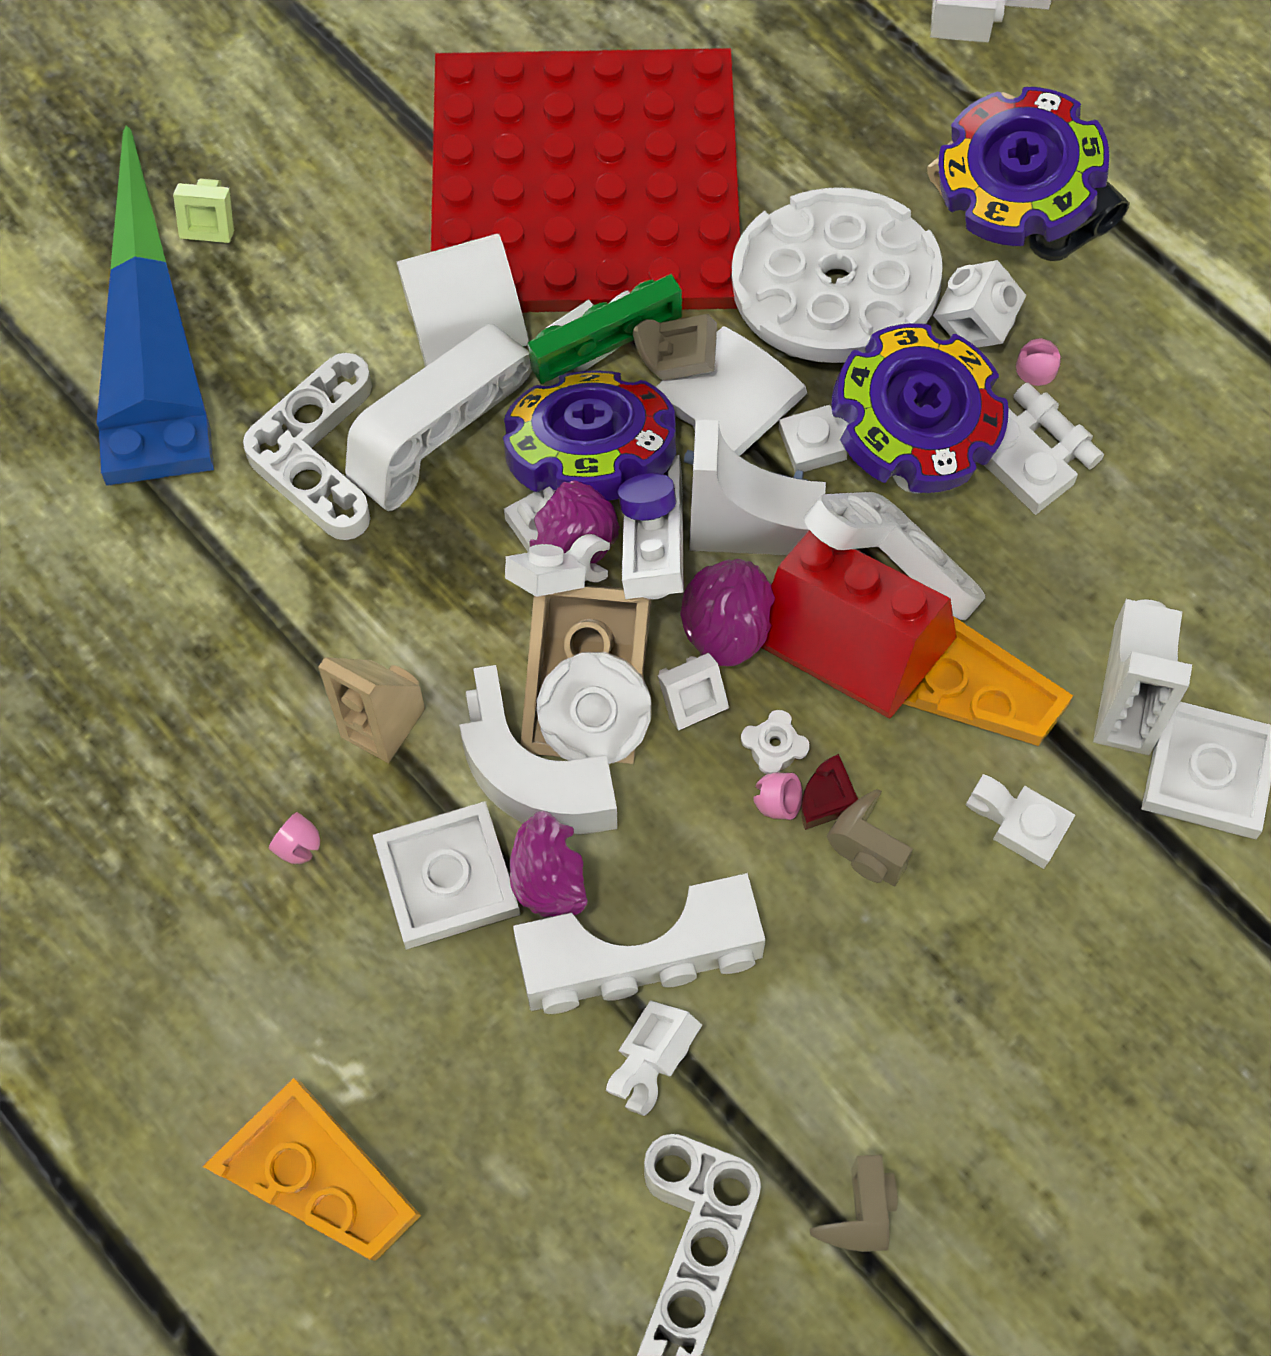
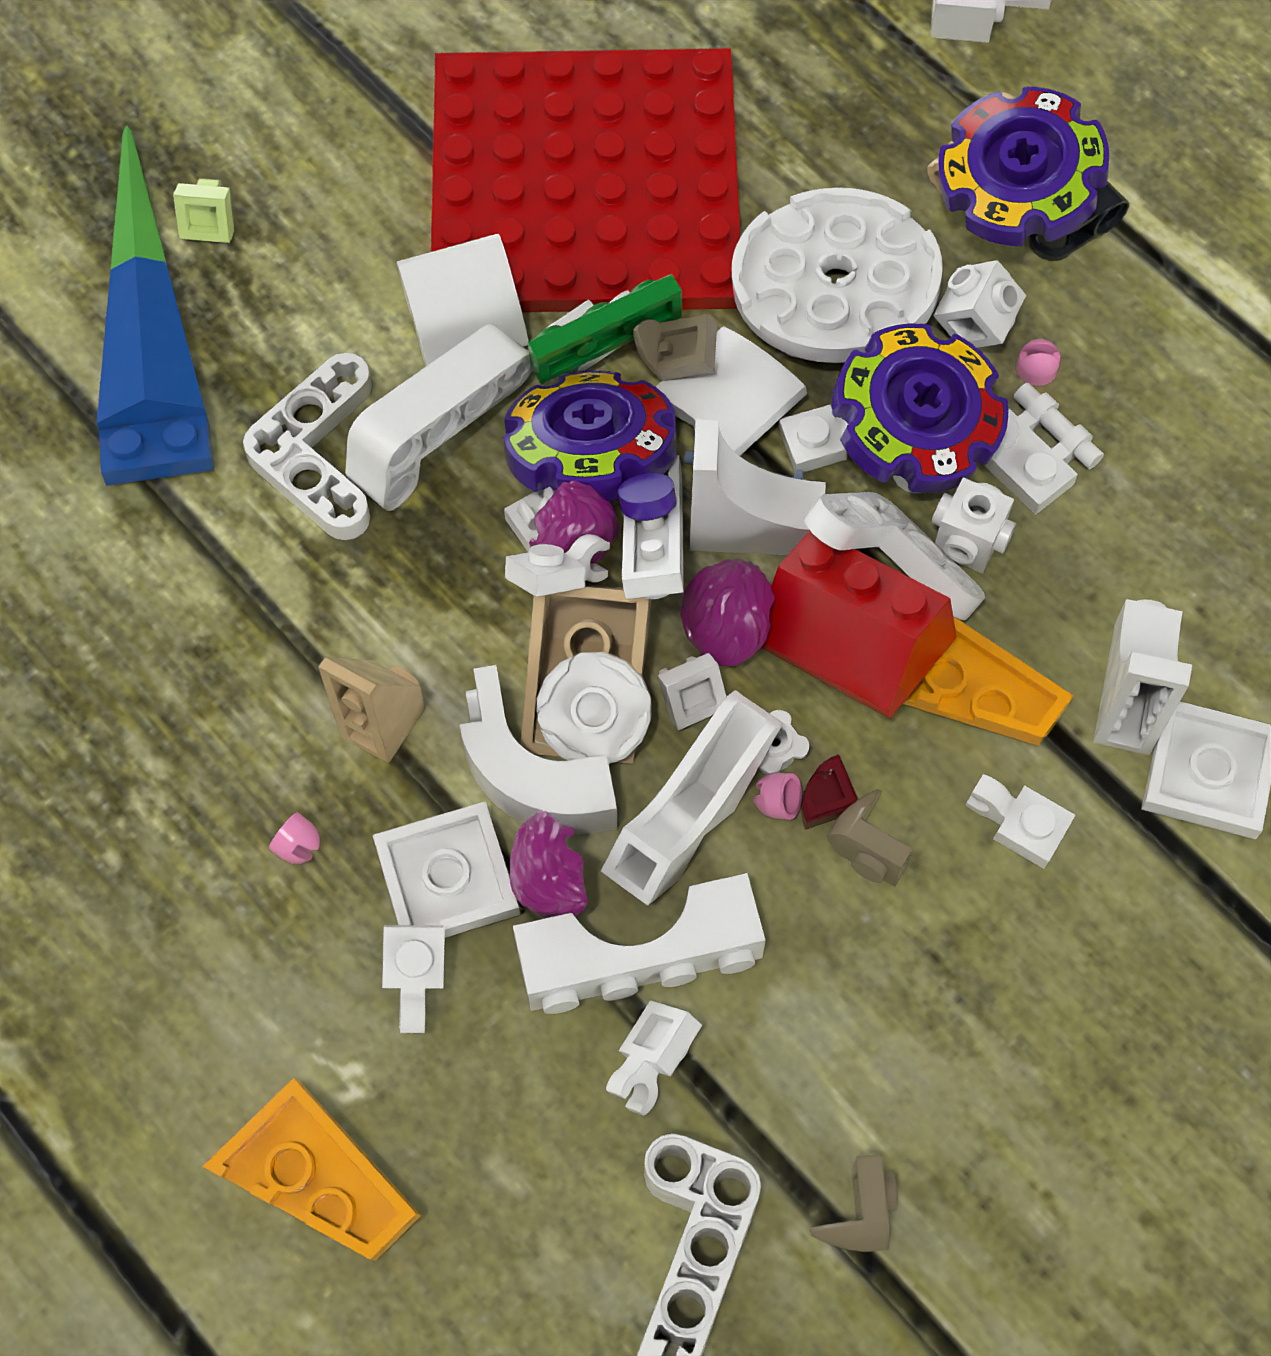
(413, 962): none -> white plate
(695, 799): none -> white arch
(974, 524): none -> white brick

